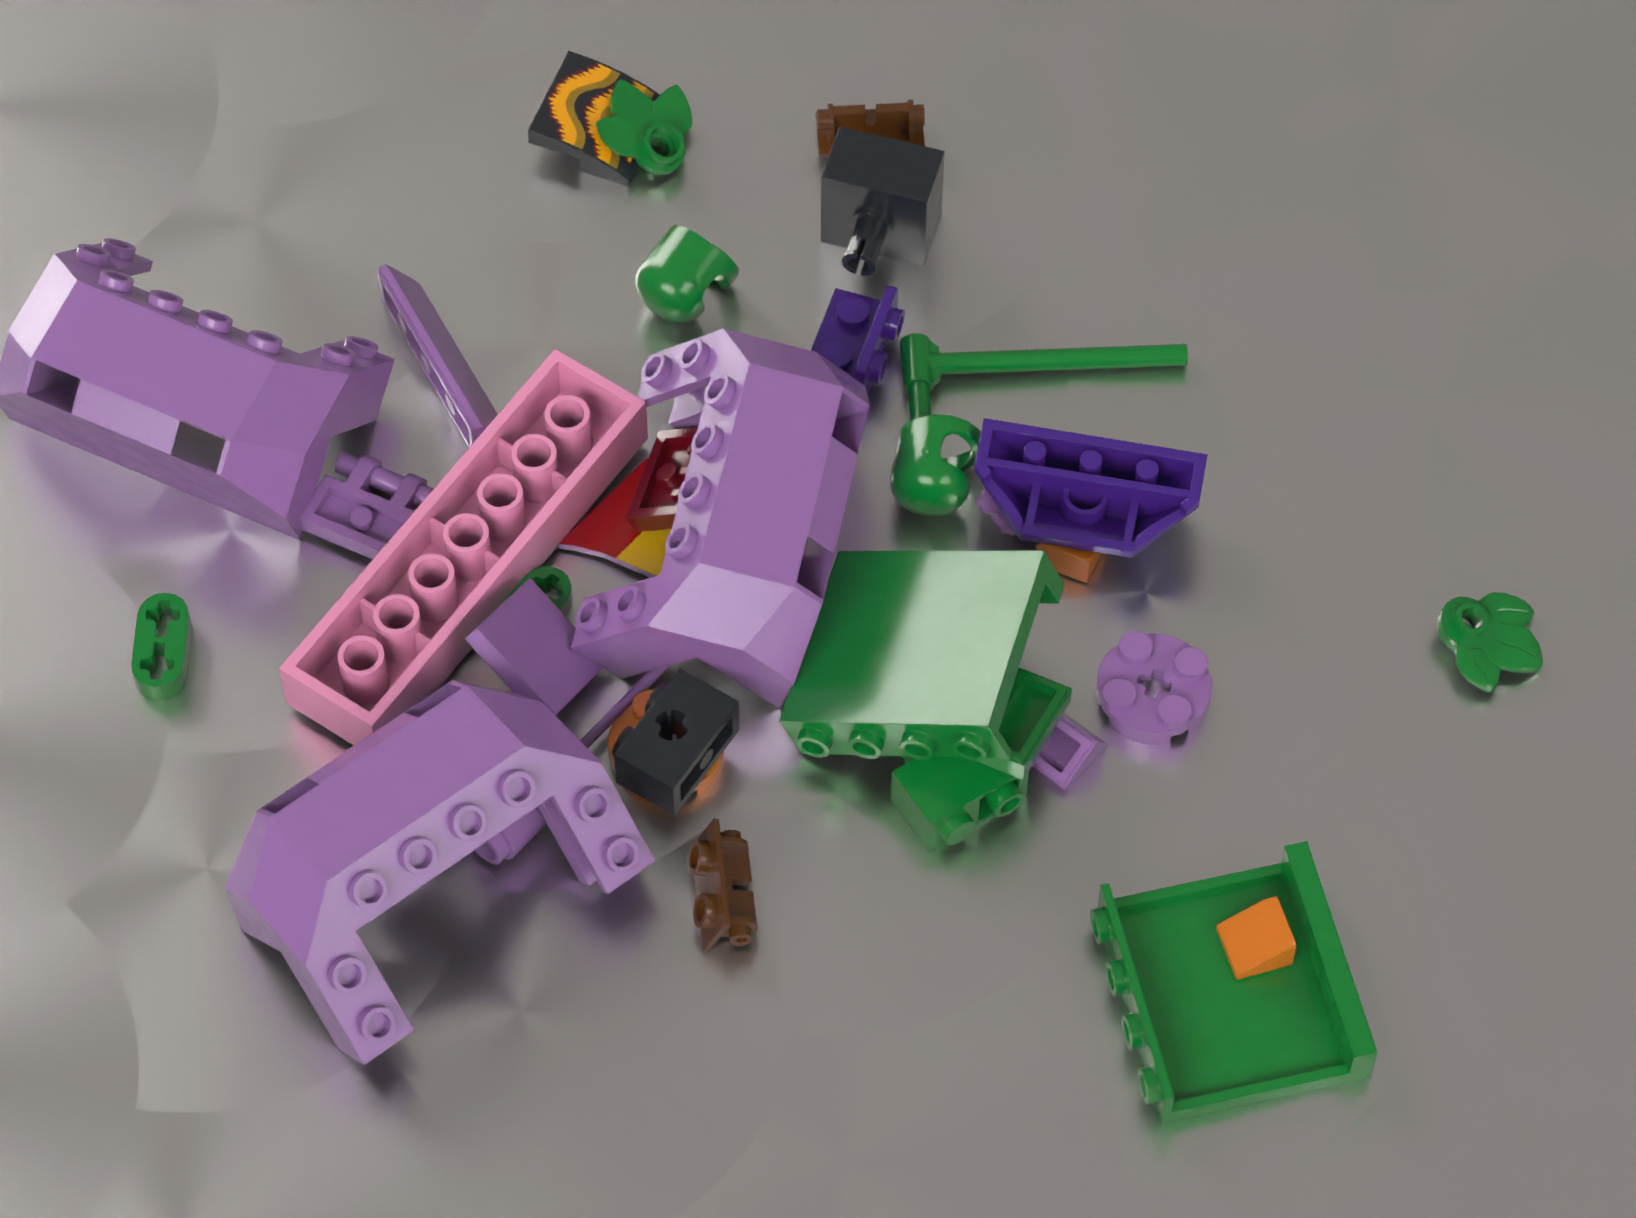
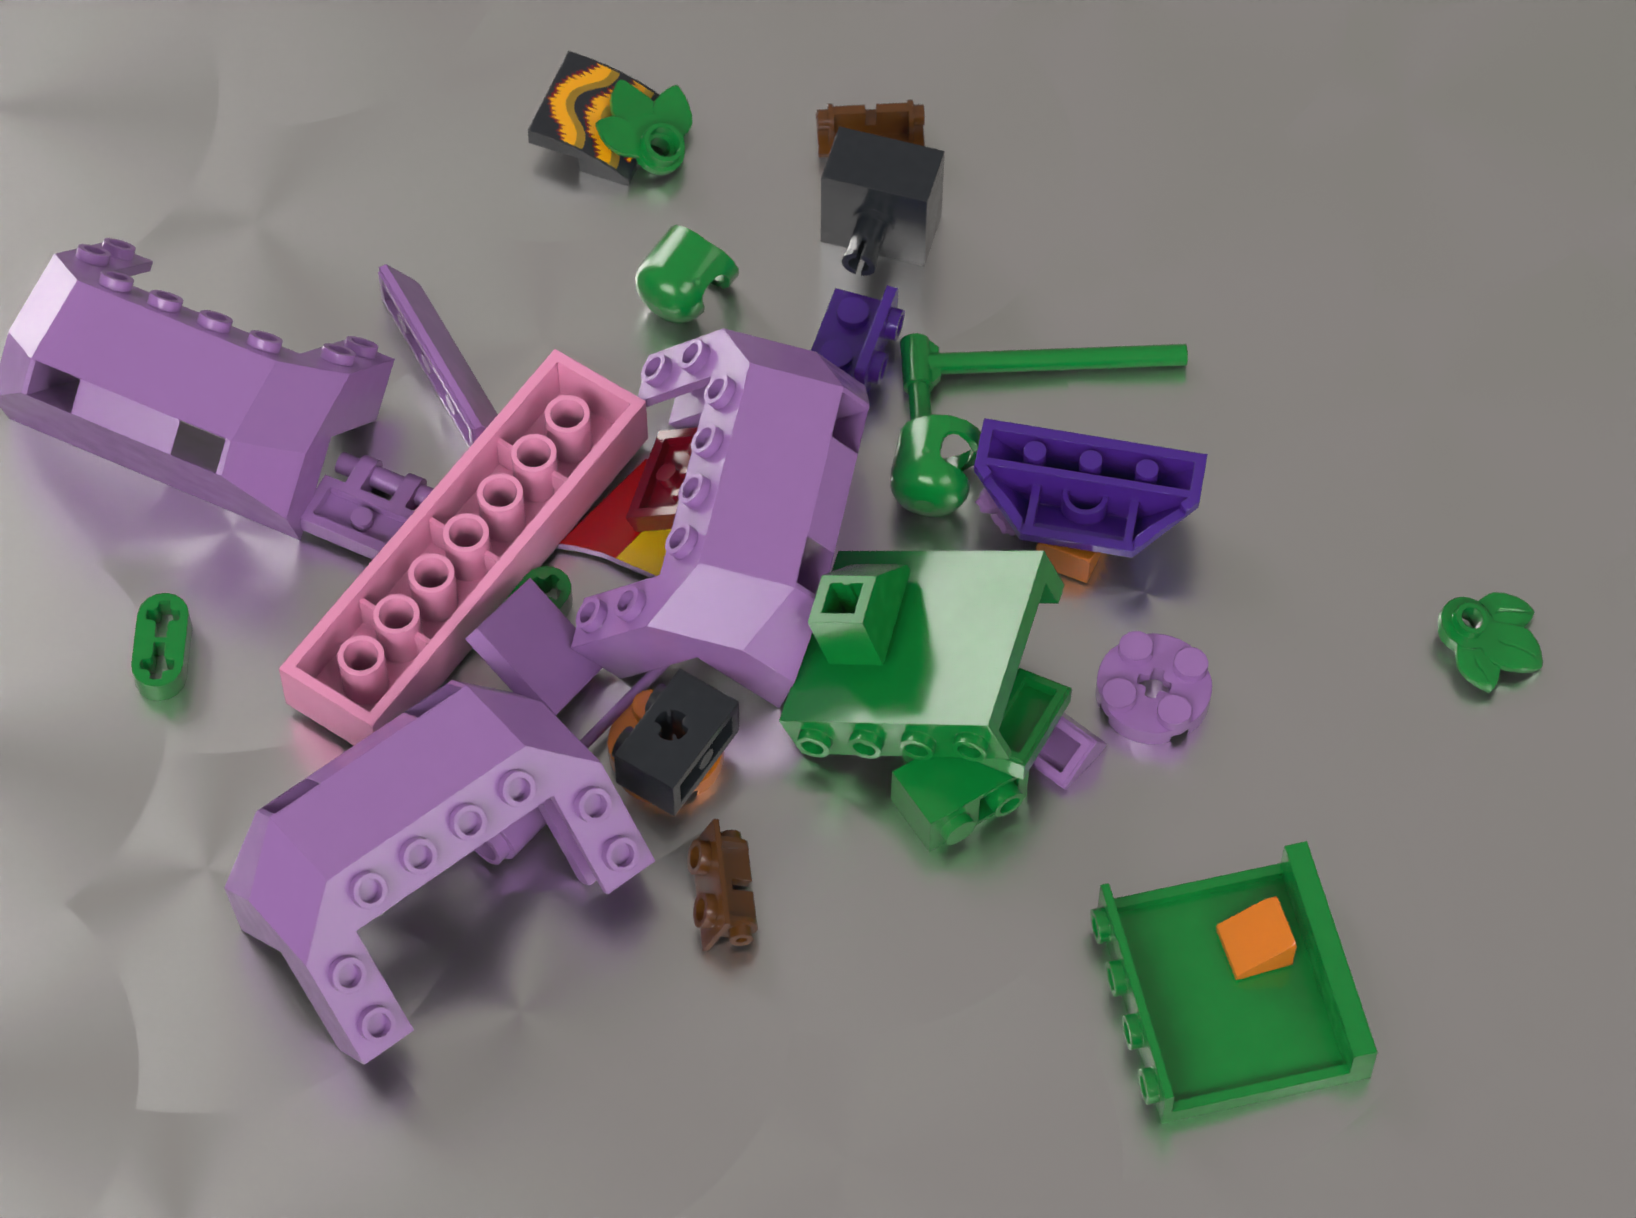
(858, 612): none -> green slope

